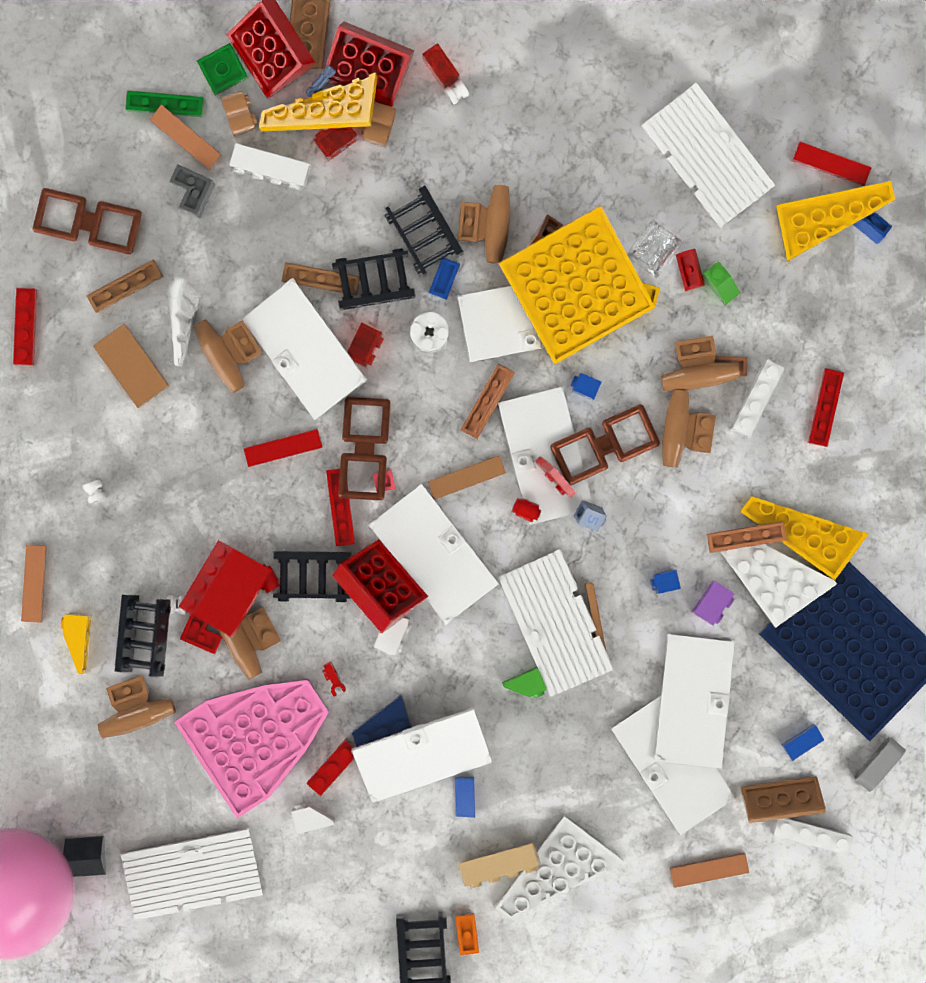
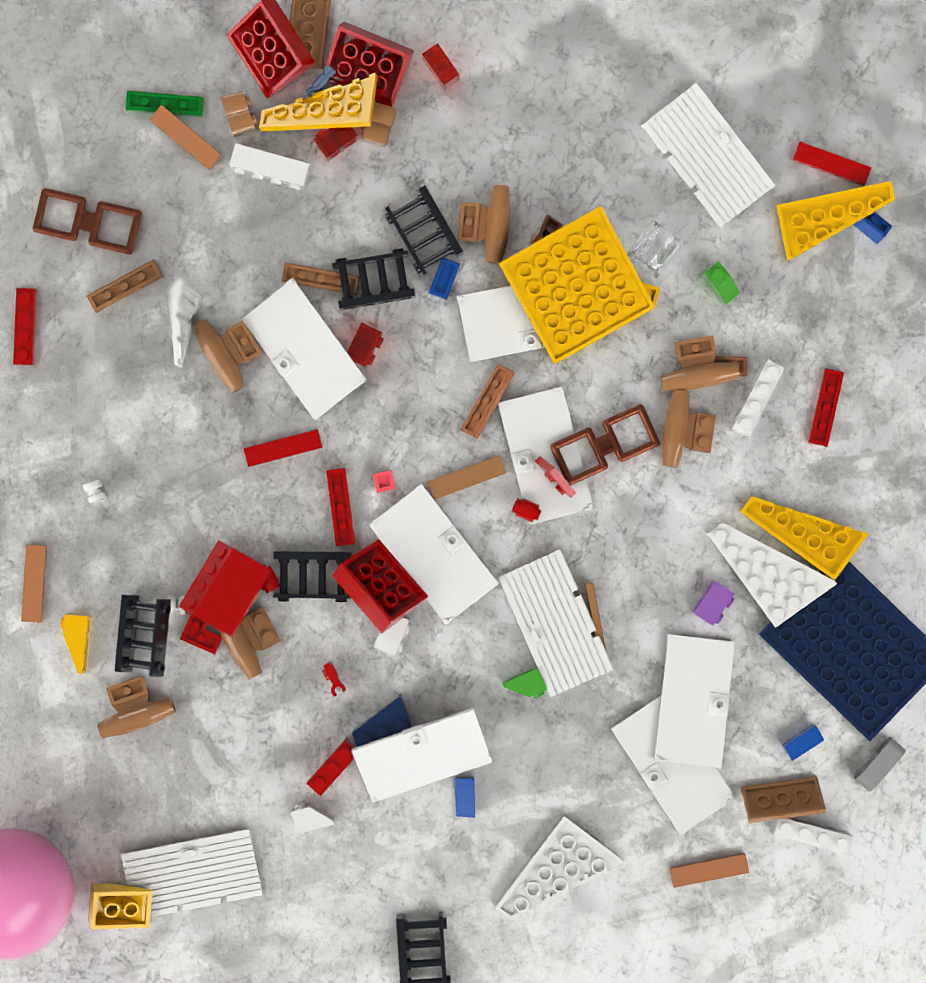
(85, 855): black slope -> none
(119, 906): none -> yellow slope
(131, 366): medium nougat tile -> none
(197, 189): dark grey panel -> none
(222, 69): green tile -> none
(253, 738): bright pink piece -> none
(364, 448): copper bar -> none
(440, 334): white brick -> none
(456, 92): white wheel -> none
(467, 934): orange plate -> none
(500, 864): tan brick -> none
(585, 386): blue brick -> none
(590, 515): brick -> none
(665, 581): blue brick -> none
(690, 269): red plate -> none
(746, 537): nougat tile -> none

